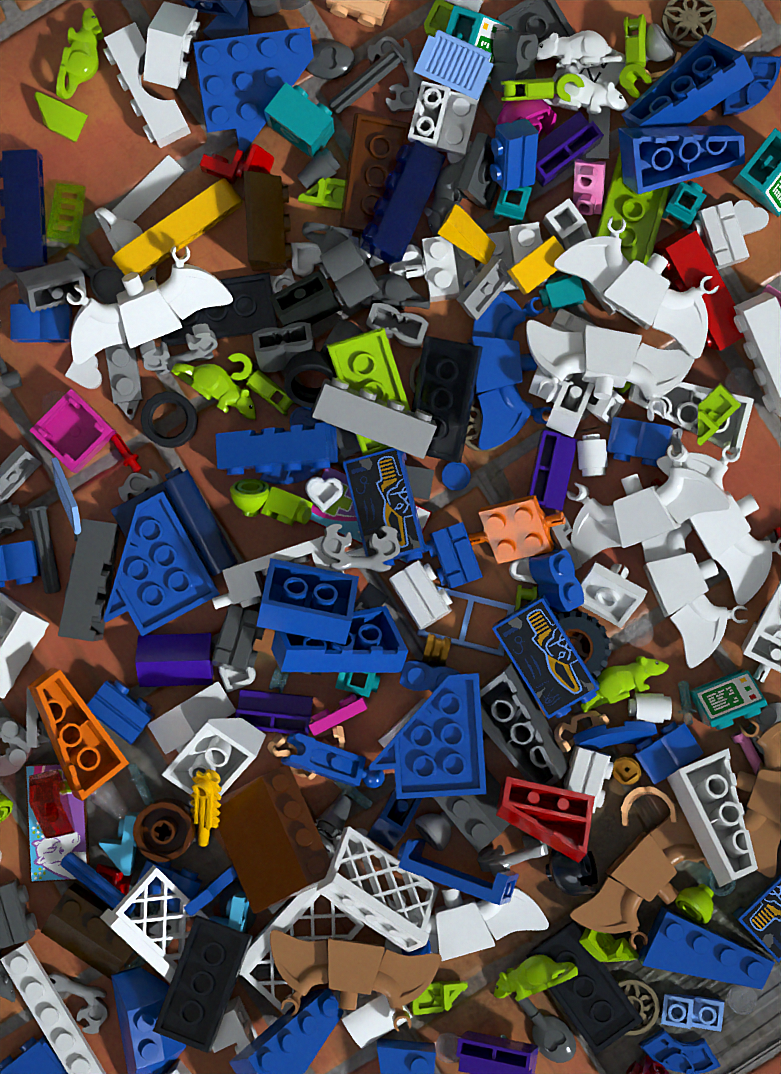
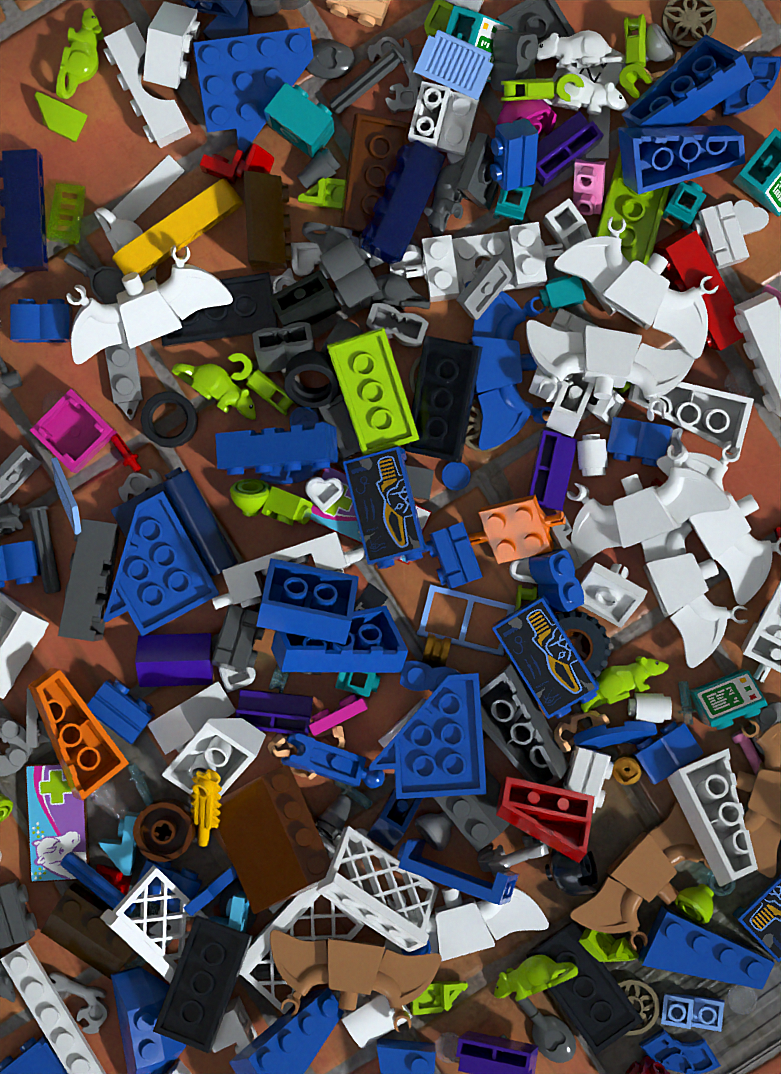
(50, 285): flat silver brick -> none
(51, 804): clear red slope -> none
(86, 373): white tile -> none
(200, 346): light grey helmet -> none
(334, 546): light grey helmet -> none
(374, 418): light grey brick -> none
(421, 594): white brick -> none
(466, 235): yellow slope -> none
(536, 265): yellow tile -> none
(638, 632): clear piece -> none
(641, 791): light nougat helmet -> none
(714, 411): lime slope -> none

